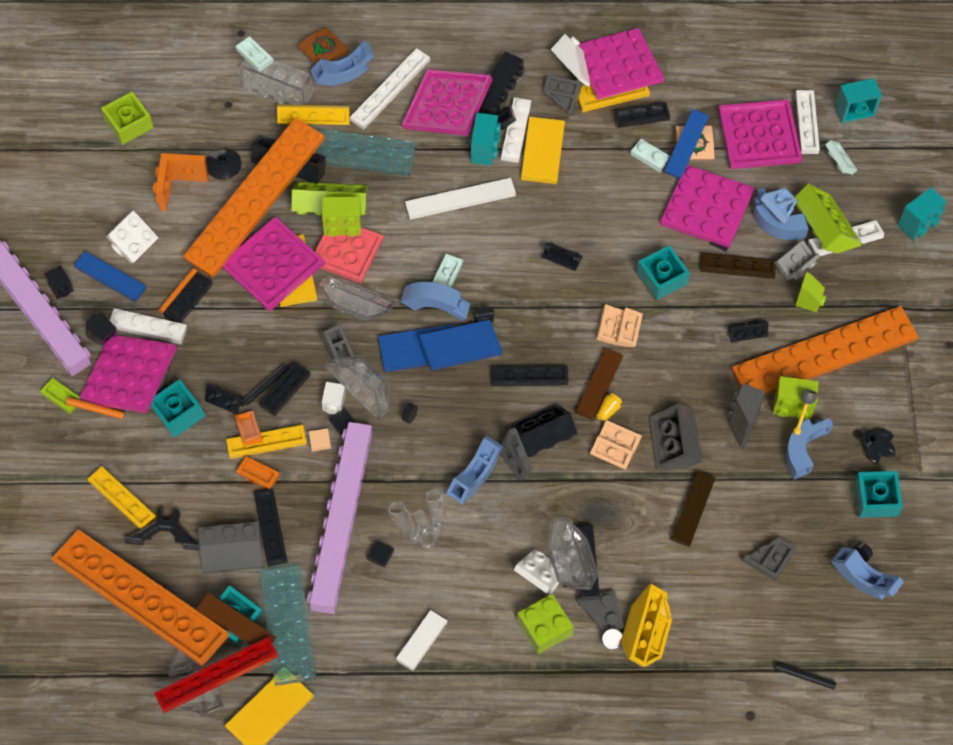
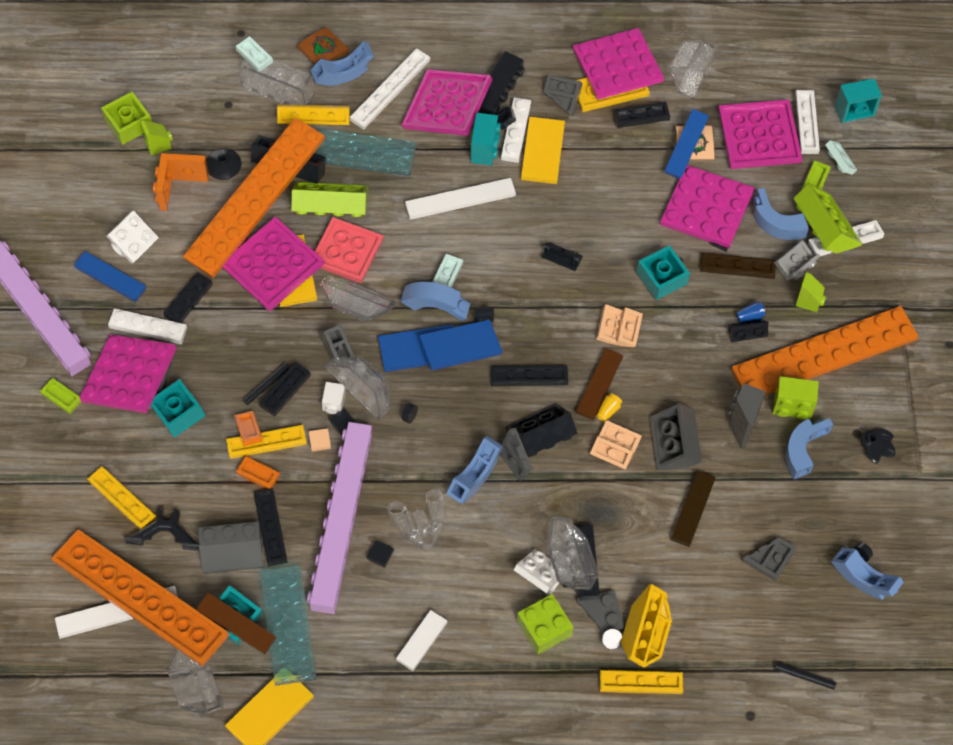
(59, 282): black brick -> none
(93, 618): none -> white tile
(95, 408): orange bar -> none
(99, 329): black slope -> none
(156, 137): none -> lime slope
(179, 288): orange bar -> none
(216, 675): red plate -> none
(224, 399): black hinge -> none
(341, 216): lime brick -> none
(573, 57): white slope -> none
(641, 682): none -> yellow tile
(650, 155): light aqua plate -> none
(693, 65): none -> clear wedge
(751, 312): none -> blue cone
(780, 203): light blue wing -> none
(808, 397): hinge -> none
(817, 174): none -> lime tile
(878, 494): teal brick -> none
(922, 214): teal brick -> none

